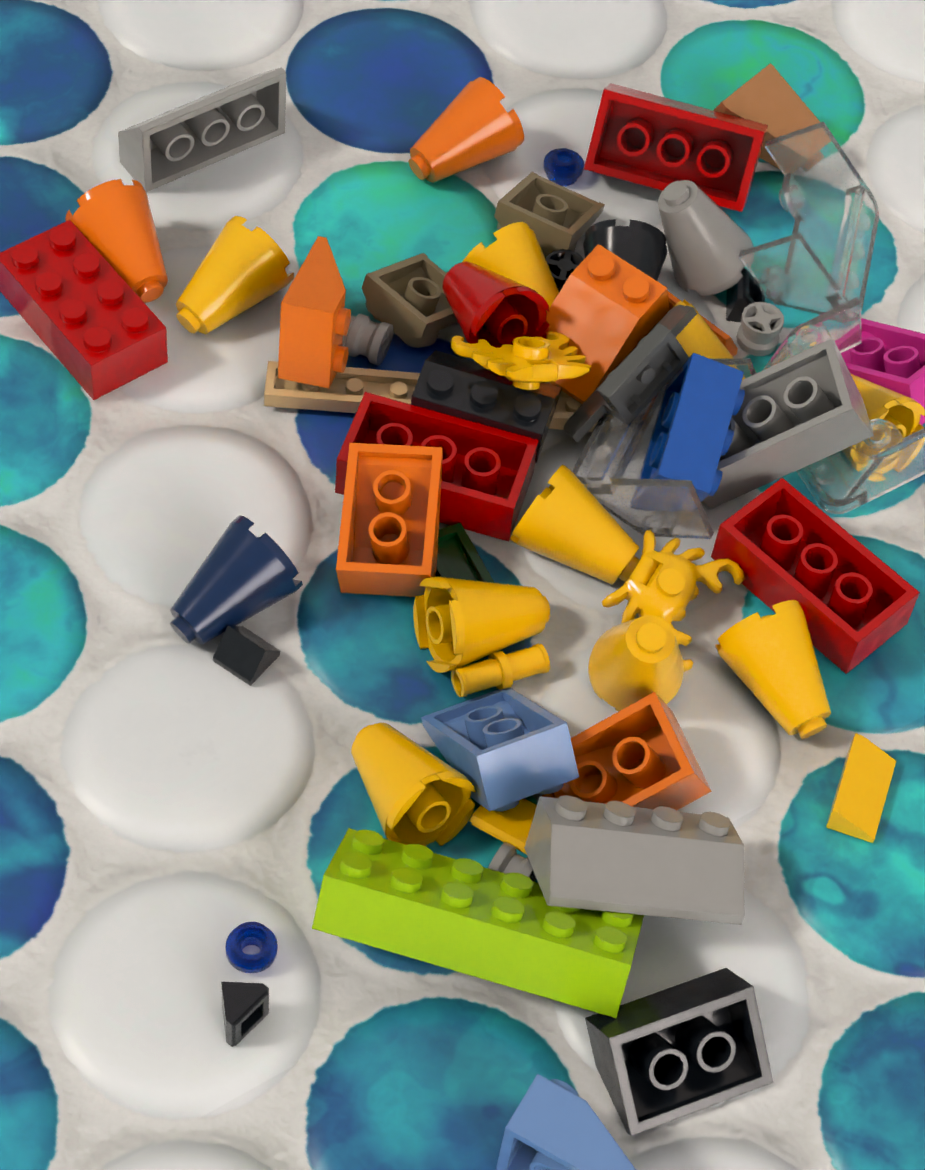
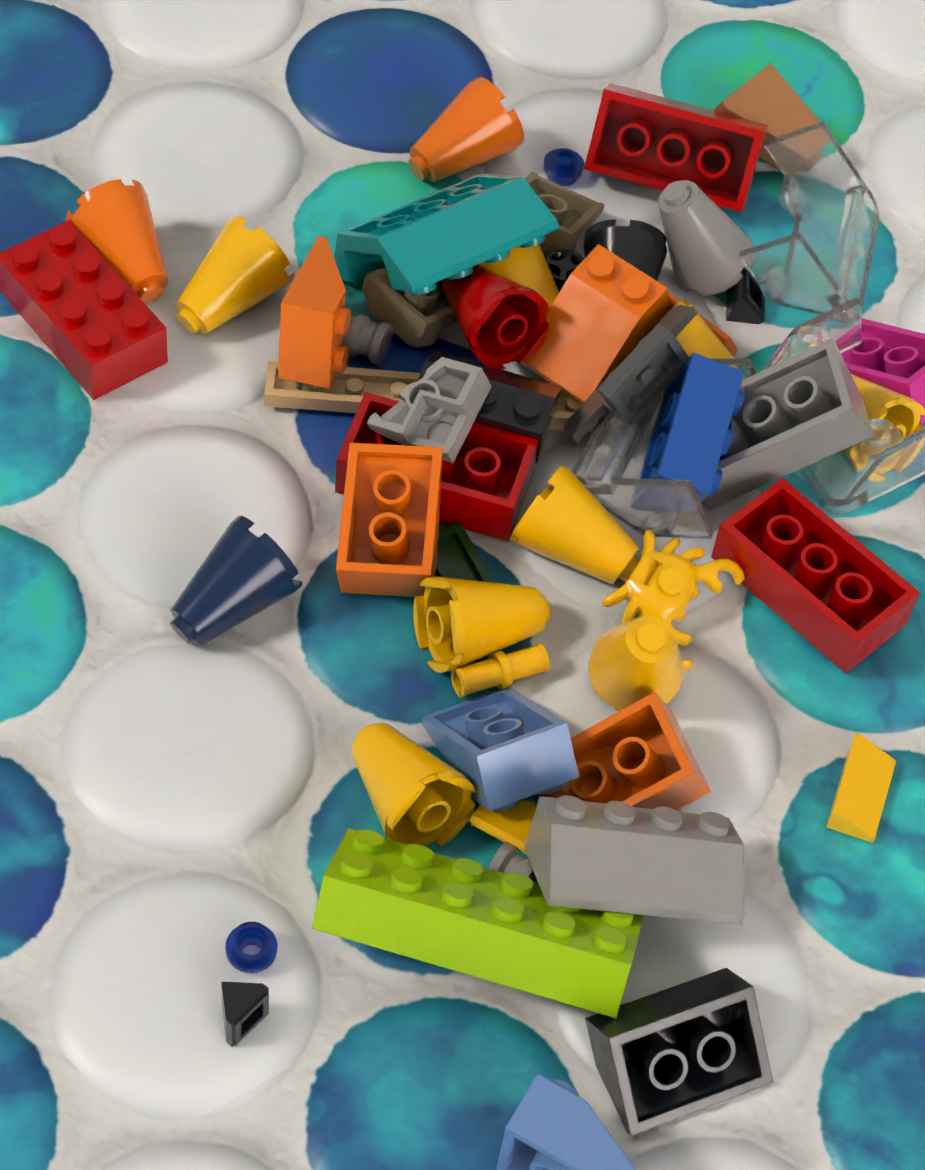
(205, 130): light grey slope -> none
(244, 654): black slope -> none
(436, 408): none -> light grey slope
(446, 233): none -> teal slope
(528, 359): yellow animal -> none
(760, 328): light grey wheel -> none
(779, 667): yellow cone -> none

